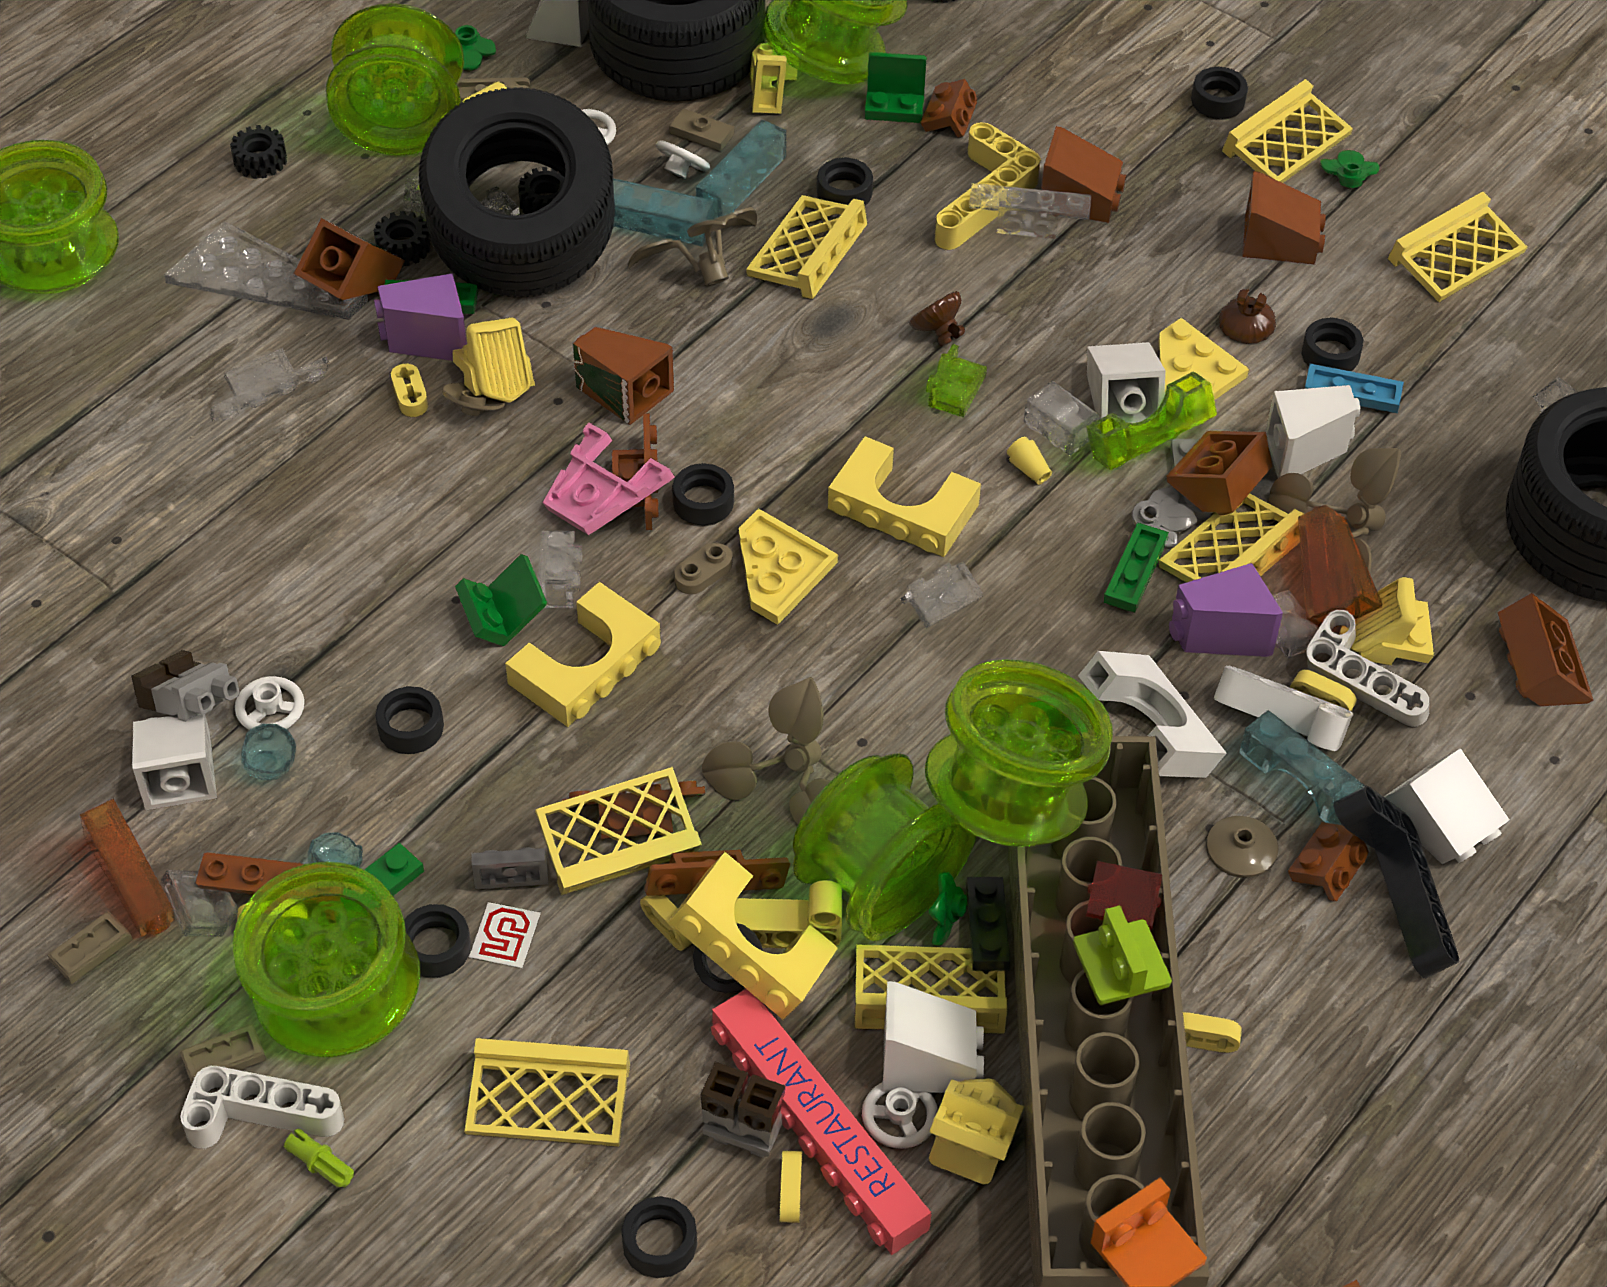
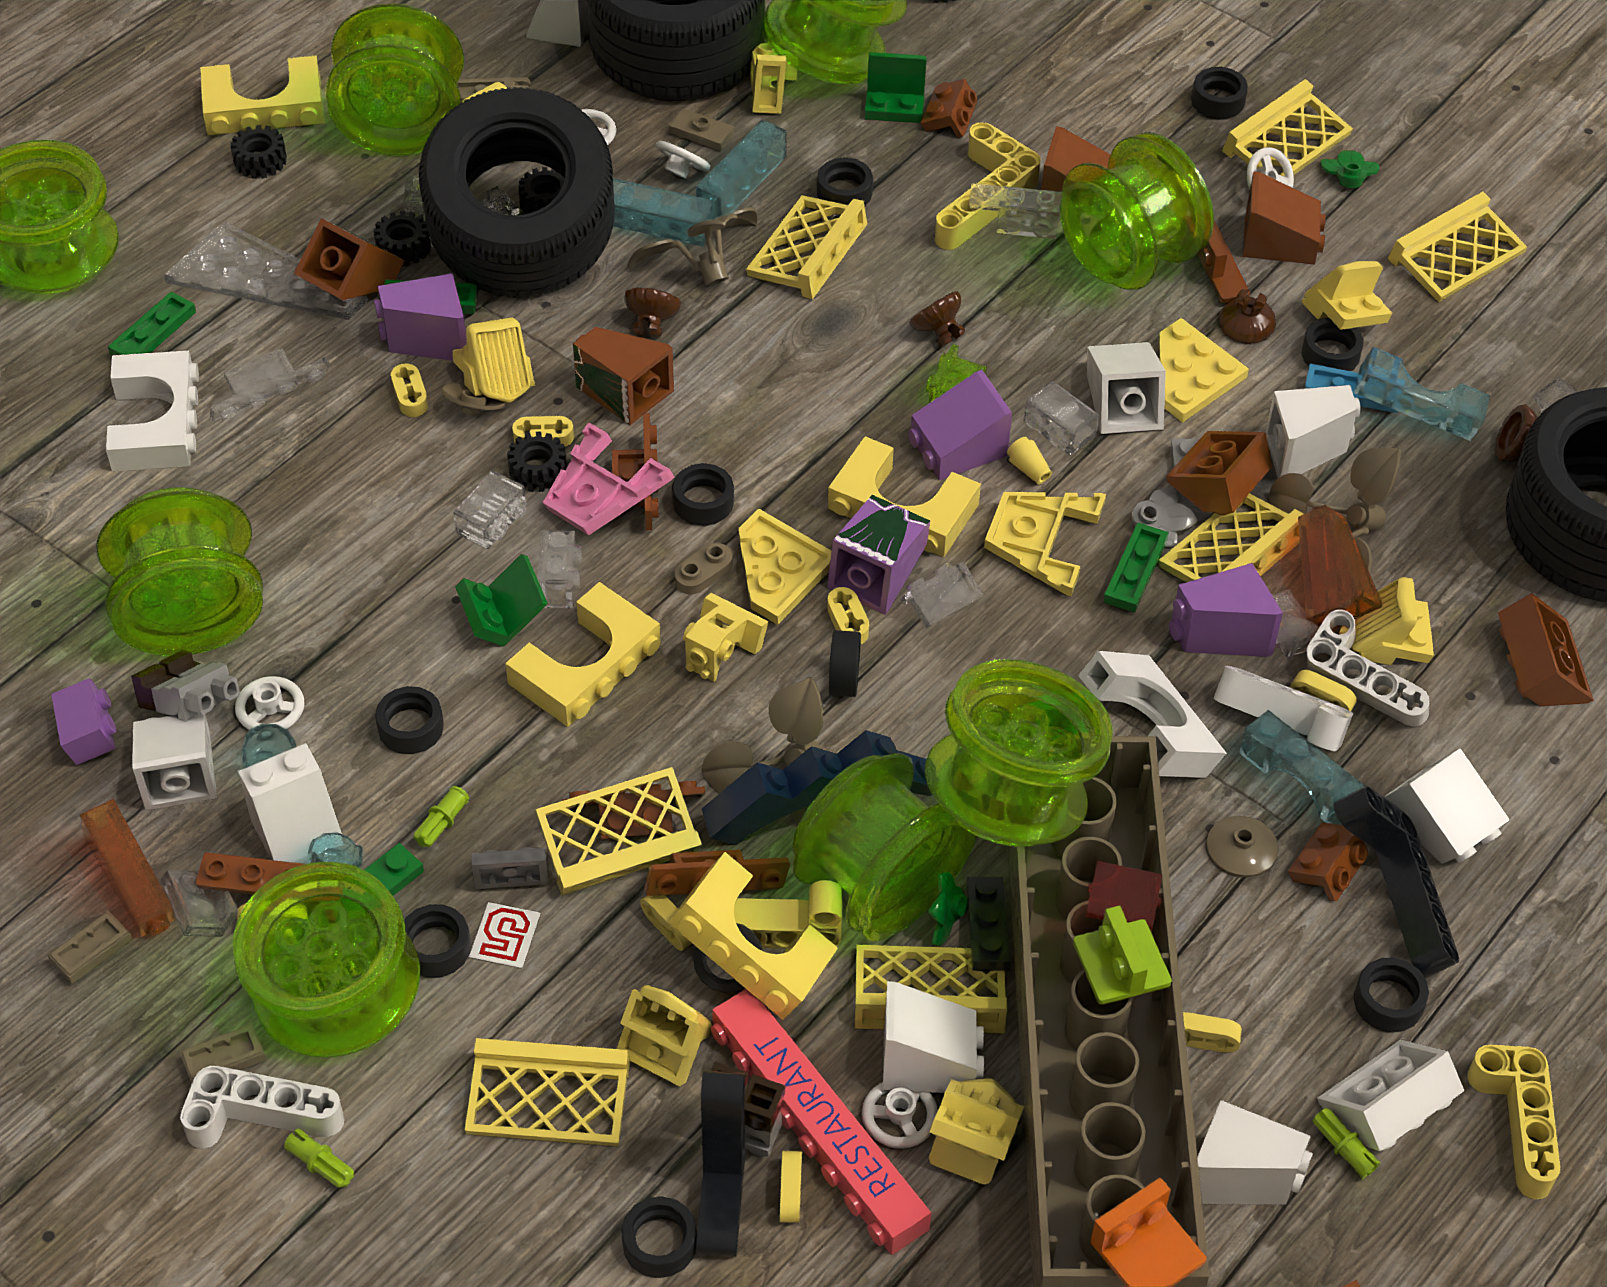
(84, 721): none -> medium lavender brick
(154, 326): none -> green plate
(168, 439): none -> white arch
(179, 572): none -> clear neon green wheel
(288, 803): none -> white slope
(295, 106): none -> light yellow arch
(441, 817): none -> lime axle
(474, 46): green plate -> none
(490, 509): none -> clear brick
(534, 448): none -> black tyre
(545, 425): none -> light yellow beam
(651, 308): none -> reddish brown hair
(662, 1033): none -> light yellow piece
(712, 641): none -> light yellow tile
(722, 1162): none -> black beam
(771, 792): none -> dark blue arch
(844, 663): none -> black tyre
(854, 614): none -> light yellow beam
(877, 552): none -> medium lavender slope
(962, 427): none -> medium lavender slope
(1027, 529): none -> light yellow wing
(1136, 211): none -> clear neon green wheel
(1185, 405): clear neon green arch -> none
(1221, 267): none -> dark orange bracket
(1250, 1159): none -> white slope
(1264, 155): none -> white piece
(1346, 1143): none -> lime axle
(1348, 296): none -> light yellow piece
(1383, 1017): none -> black tyre
(1388, 383): none -> clear light blue arch
(1394, 1093): none -> white slope
(1514, 432): none -> reddish brown hair
(1524, 1120): none -> light yellow beam

